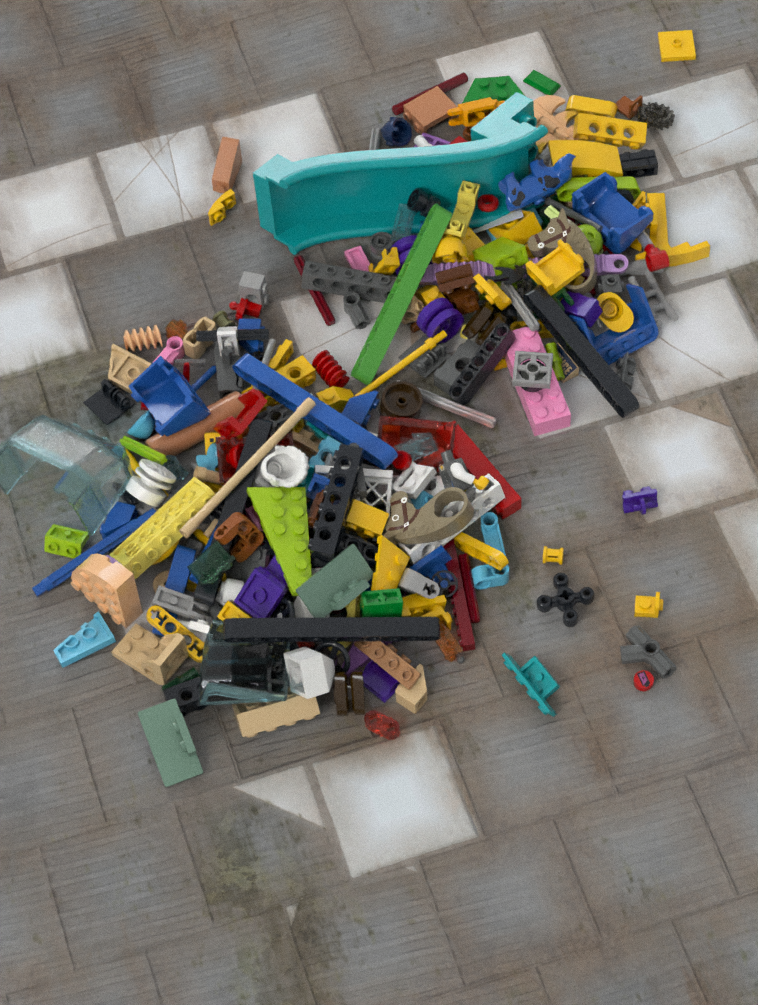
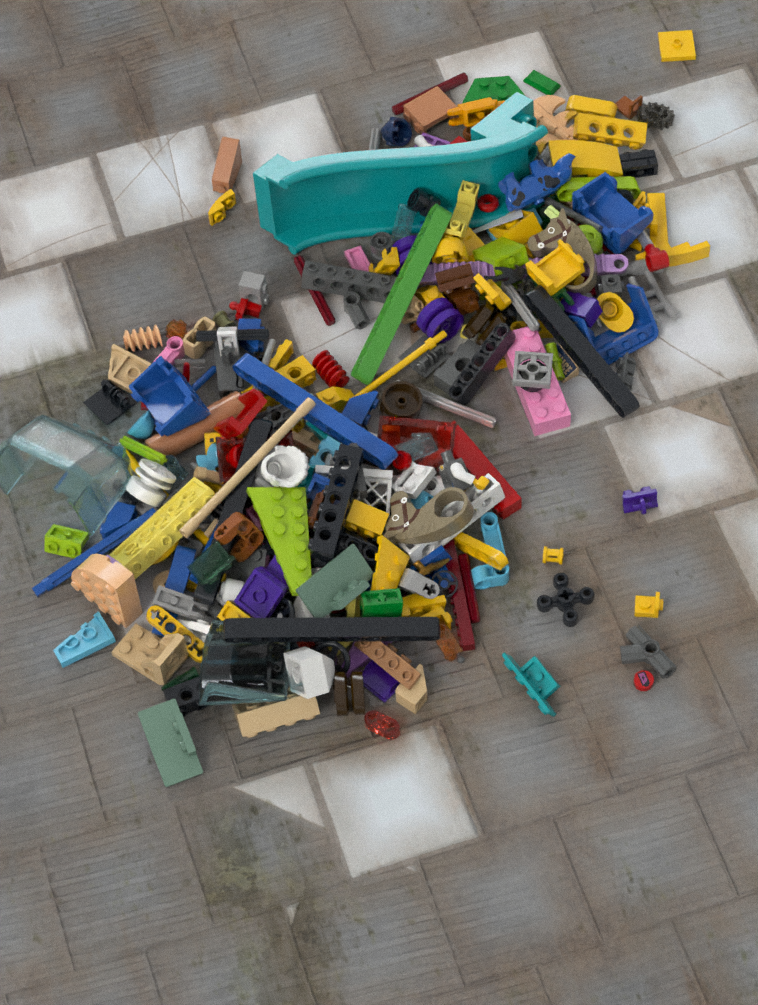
(432, 567): none -> pearl gold bar

